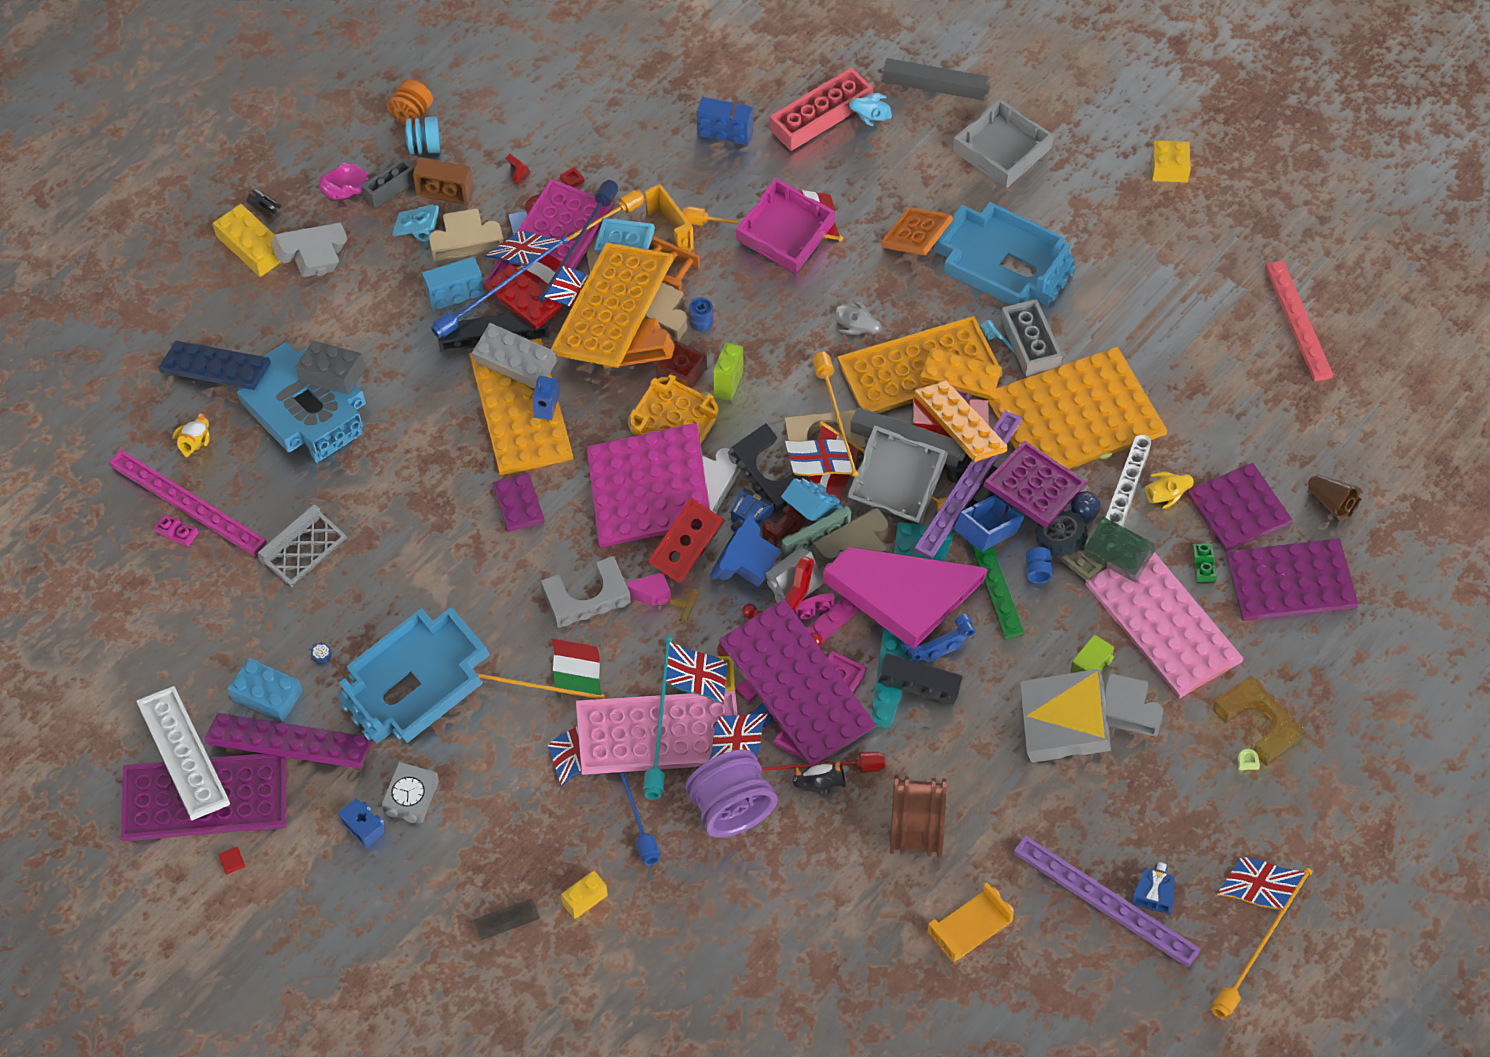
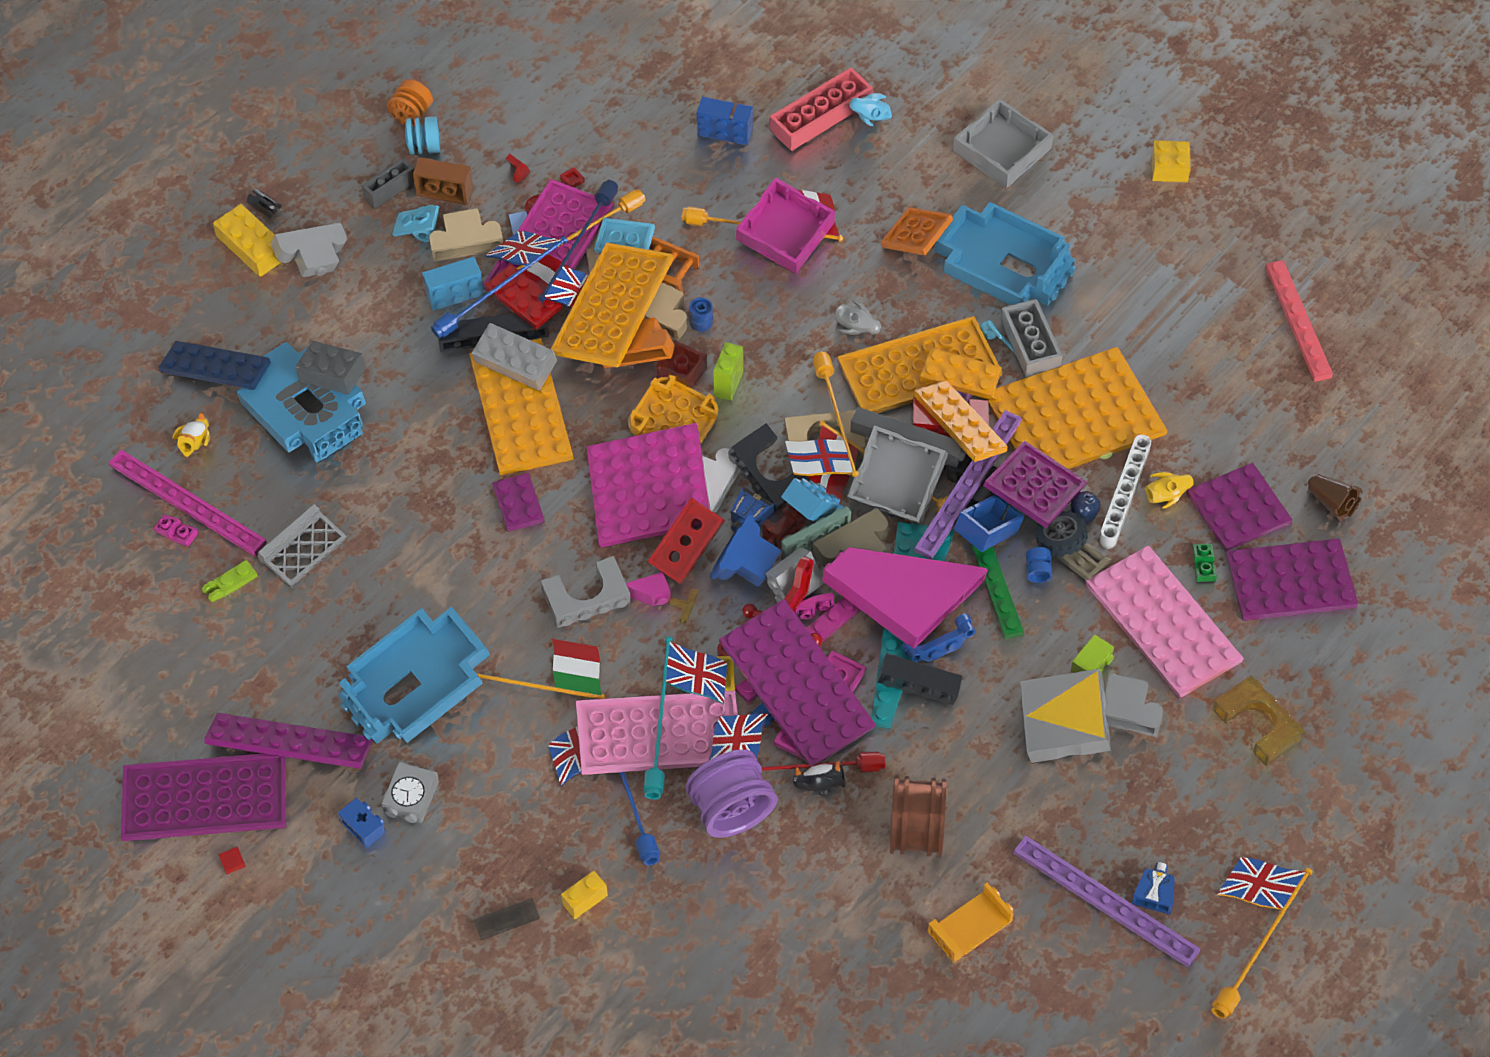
(183, 753): white plate -> none
(230, 581): none -> lime hinge
(265, 690): dark azure brick -> none
(321, 653): tile -> none
(343, 182): dark pink piece -> none
(547, 391): blue torso -> none
(658, 199): light orange panel -> none
(935, 79): dark grey brick -> none
(1119, 549): clear green brick -> none
(1248, 760): yellowish green tile -> none

